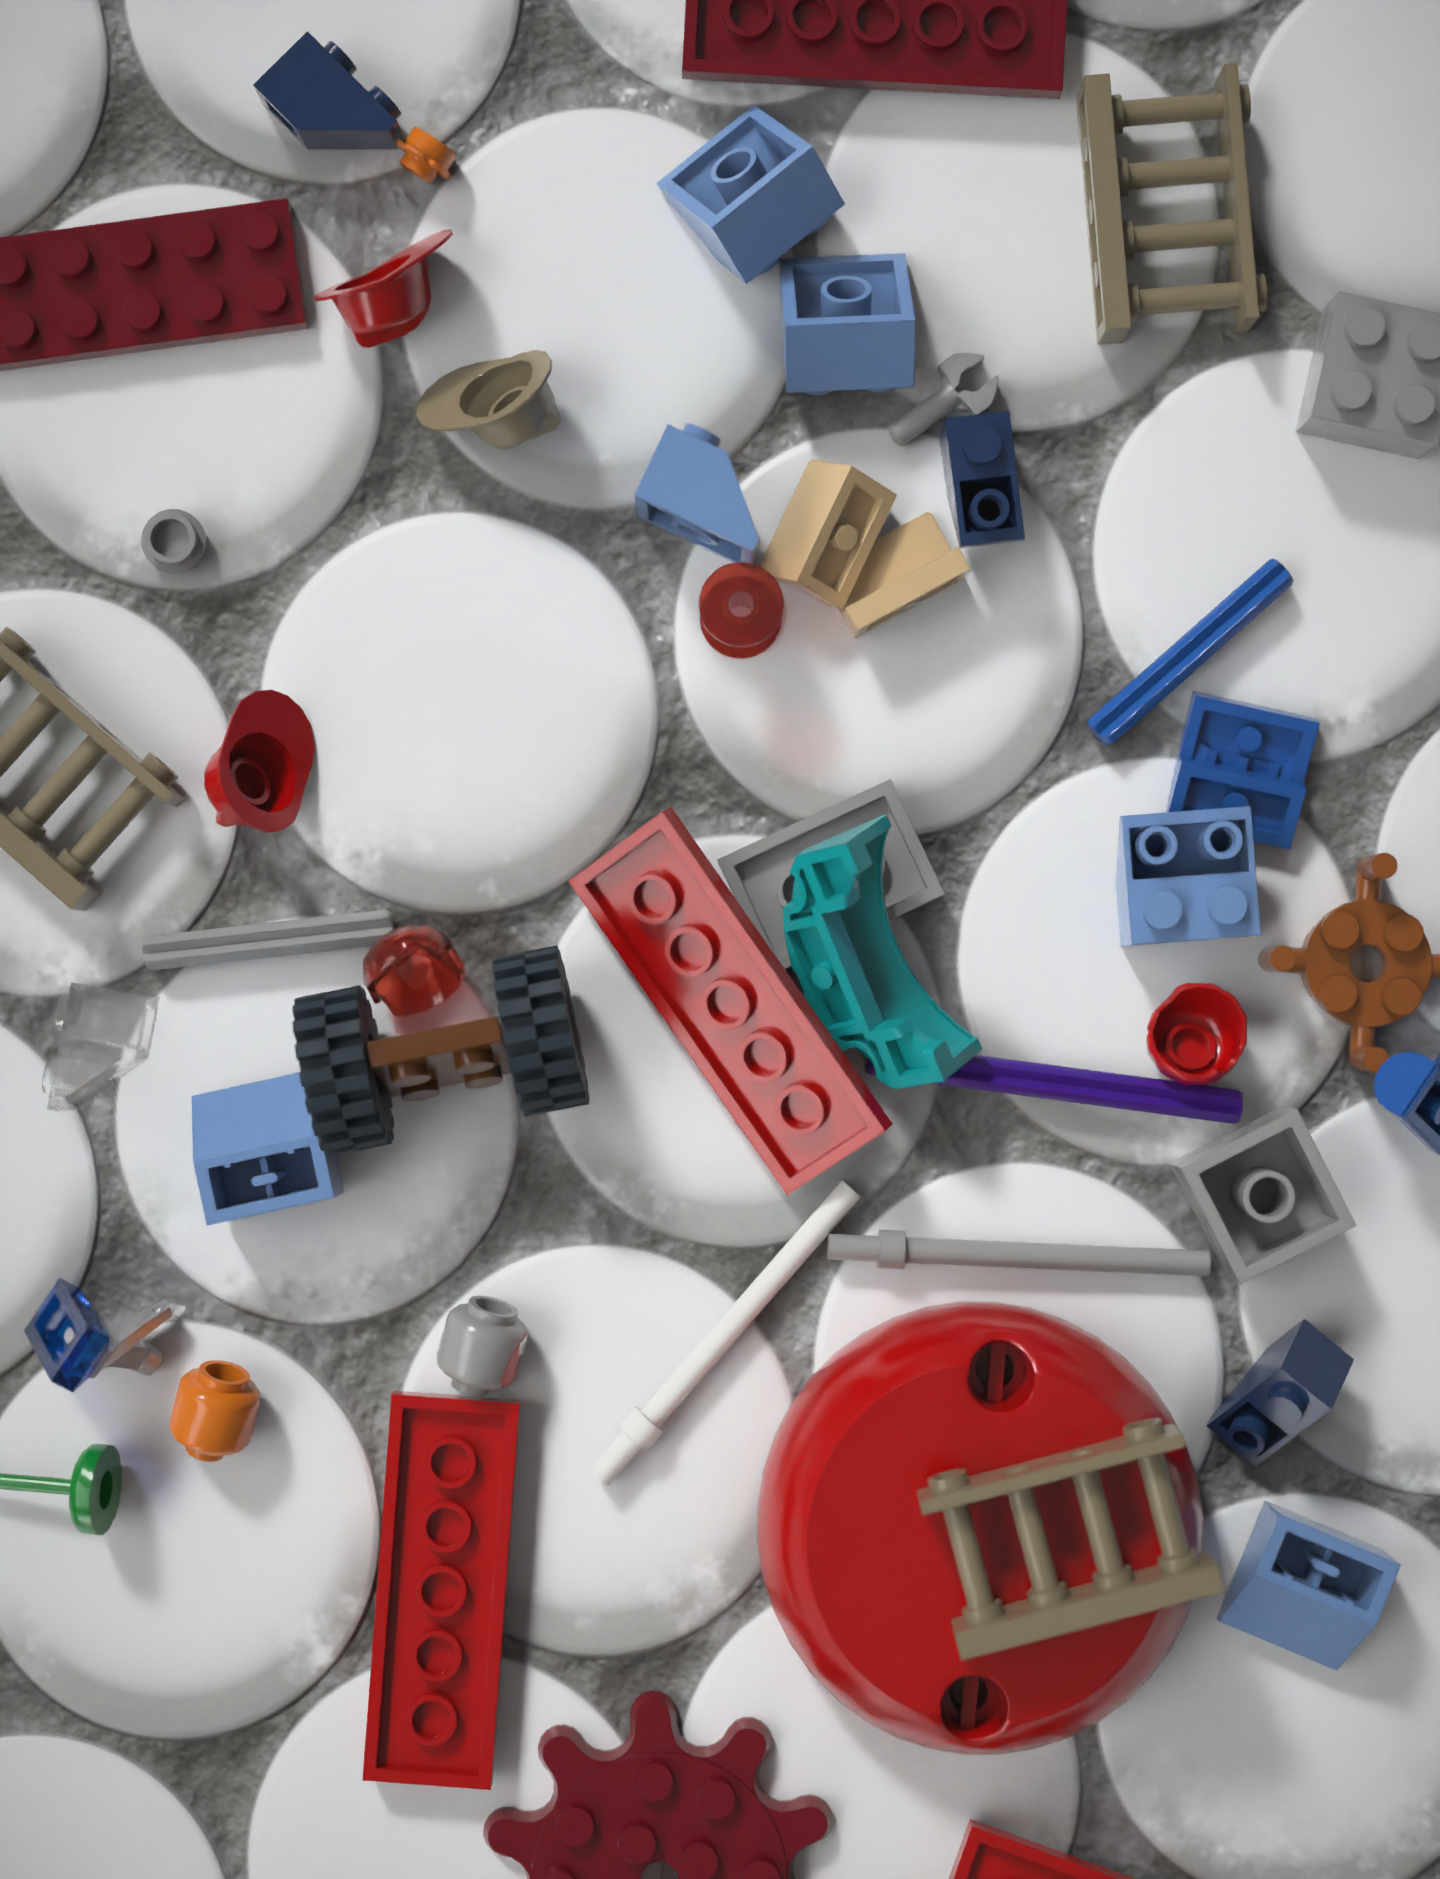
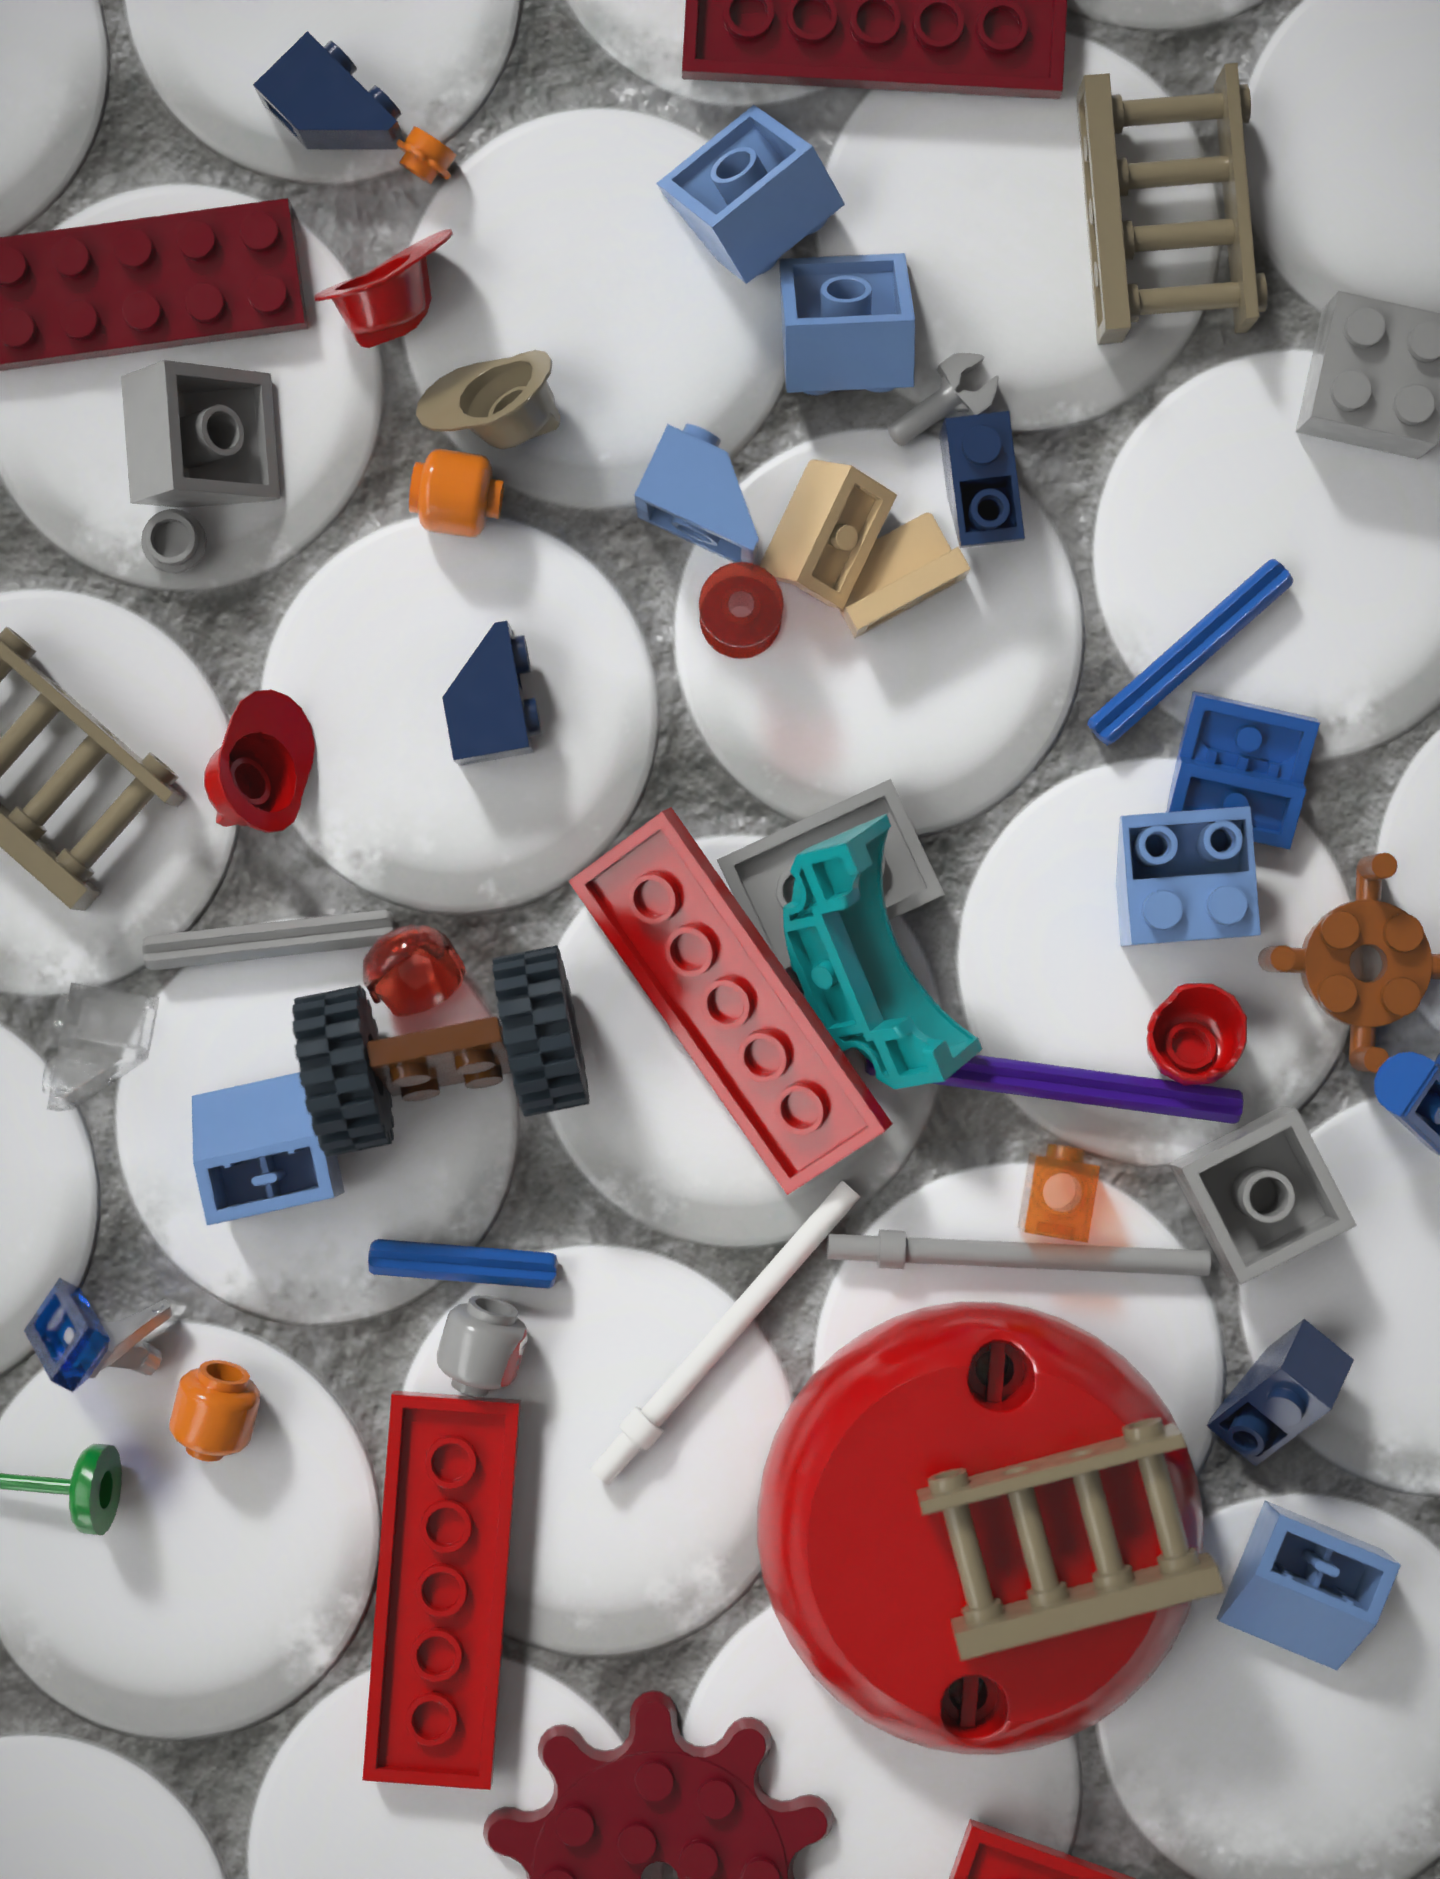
(199, 435): none -> light grey slope
(455, 493): none -> orange head
(462, 1263): none -> blue axle
(487, 701): none -> dark blue slope
(1075, 1218): none -> clear orange brick

